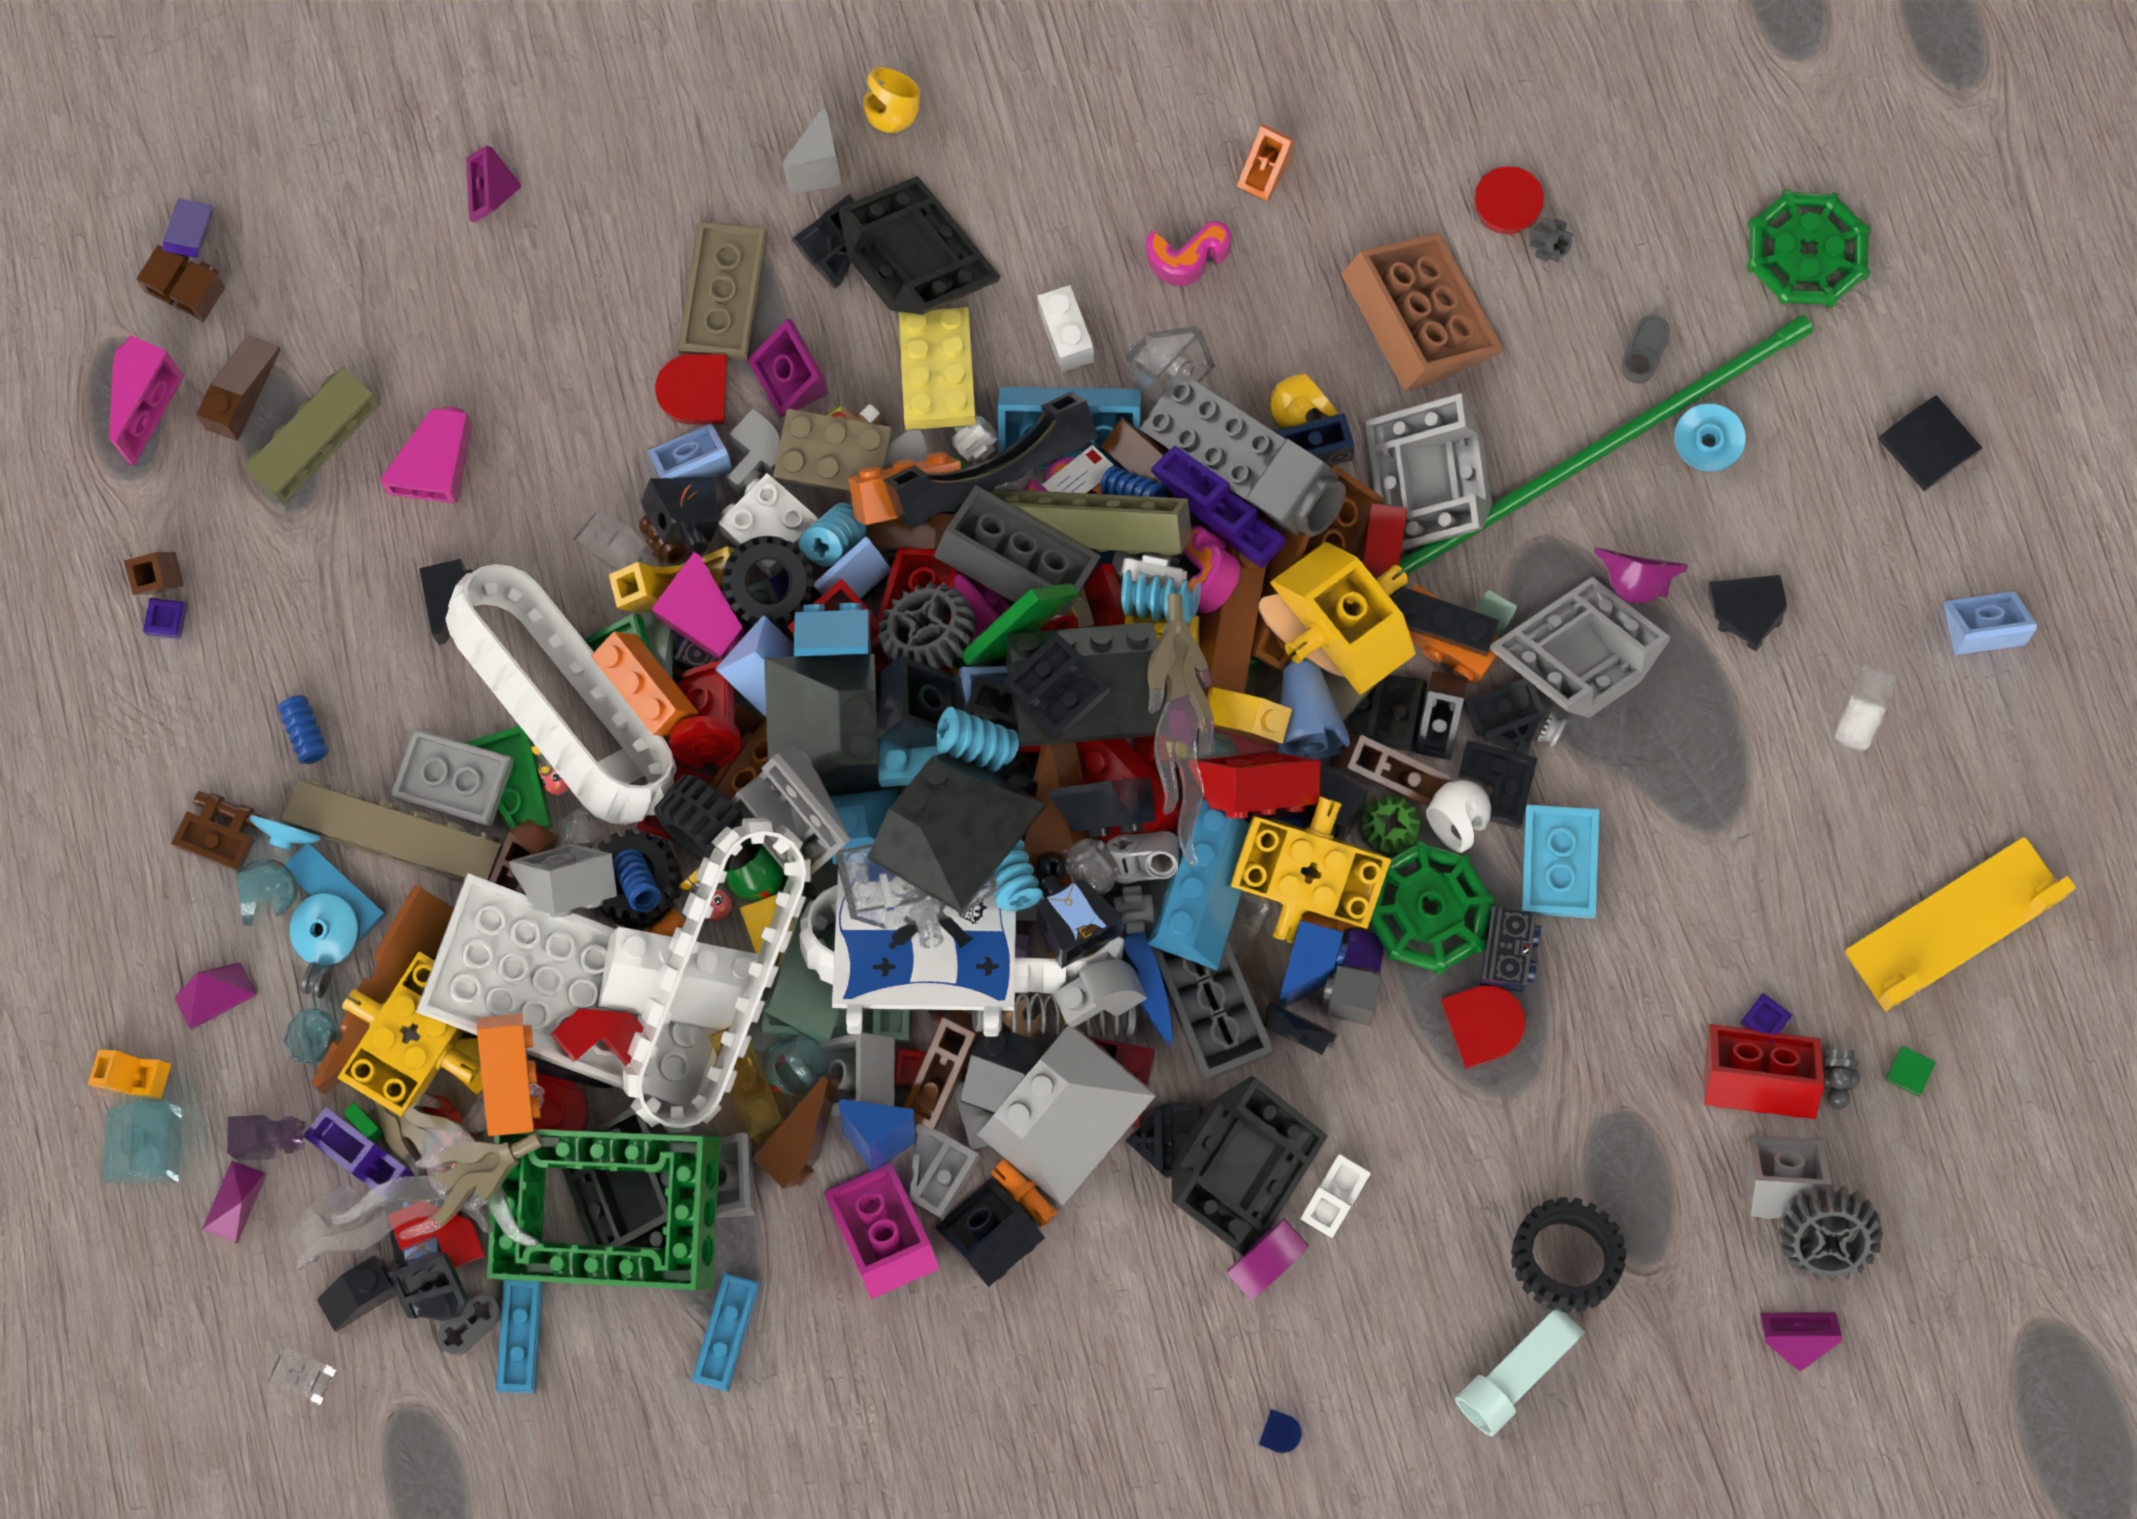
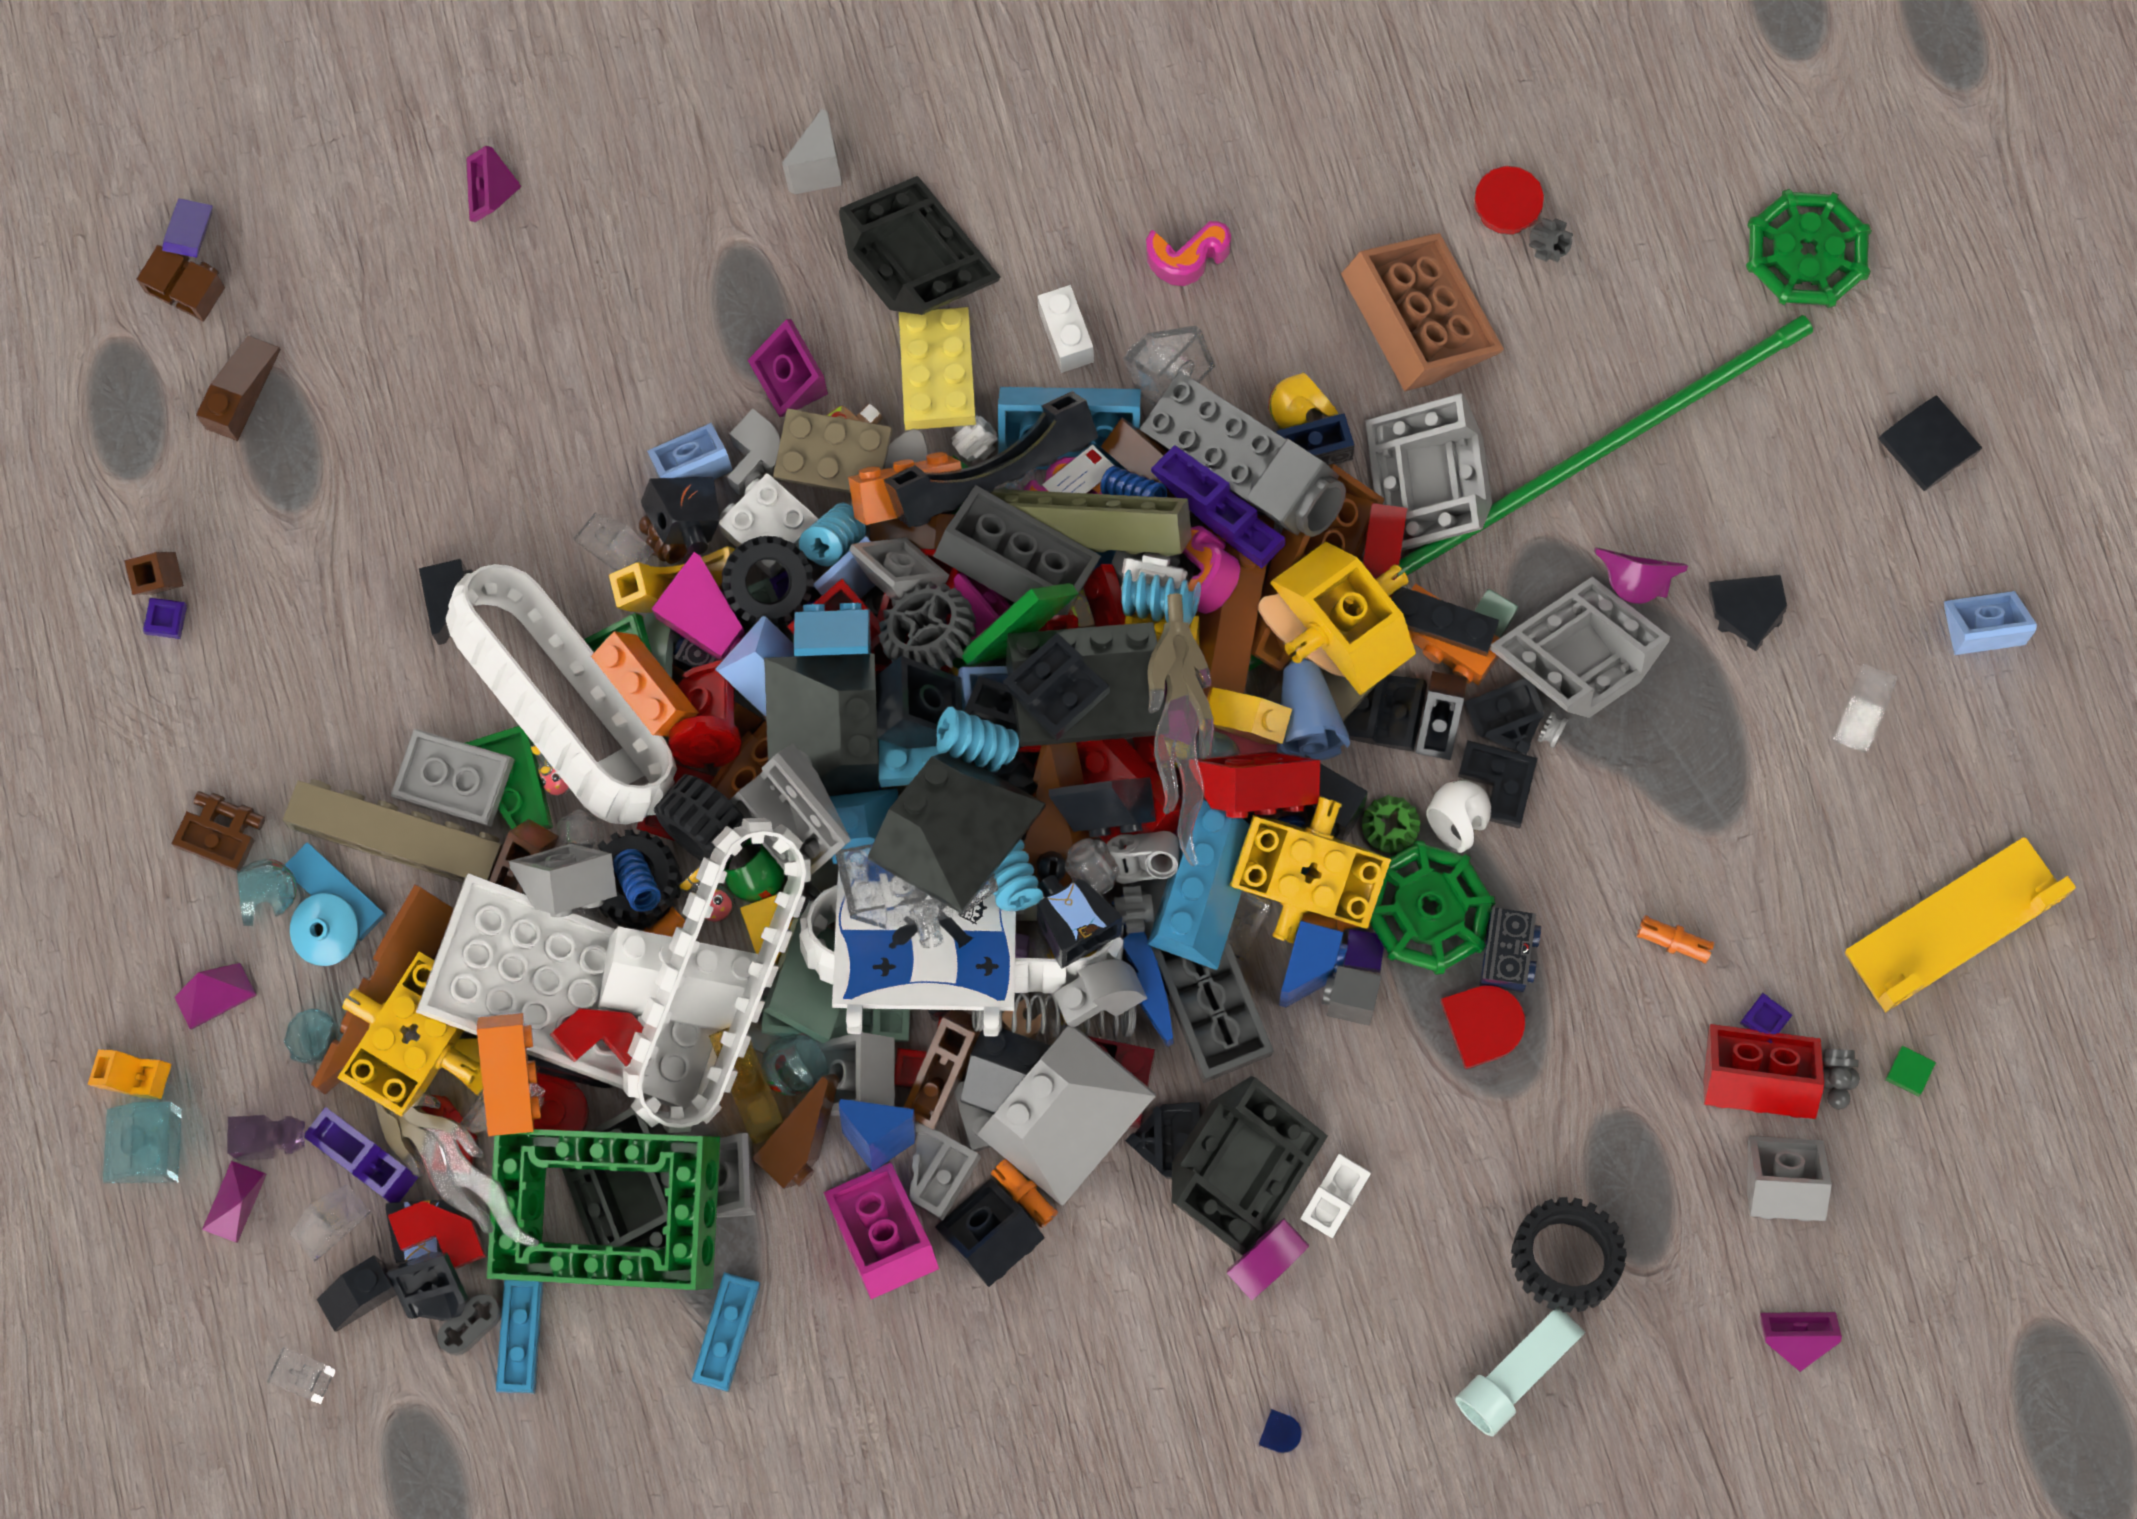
(140, 392): dark pink slope -> none
(283, 835): medium azure dish -> none
(303, 731): blue piece -> none
(311, 435): olive brick -> none
(316, 979): dark grey bush -> none
(363, 1123): green tile -> none
(432, 458): dark pink slope -> none
(440, 1196): piece -> none
(694, 388): red tile -> none
(723, 290): dark tan tile -> none
(825, 244): black slope -> none
(894, 104): yellow helmet -> none
(897, 566): none -> light grey slope
(1266, 162): orange slope -> none
(1298, 1029): black slope -> none
(1389, 770): reddish brown slope -> none
(1560, 861): medium azure plate -> none
(1647, 342): dark grey piece -> none
(1675, 939): none -> orange pin
(1710, 422): medium azure dish -> none
(1833, 1221): dark grey gear -> none

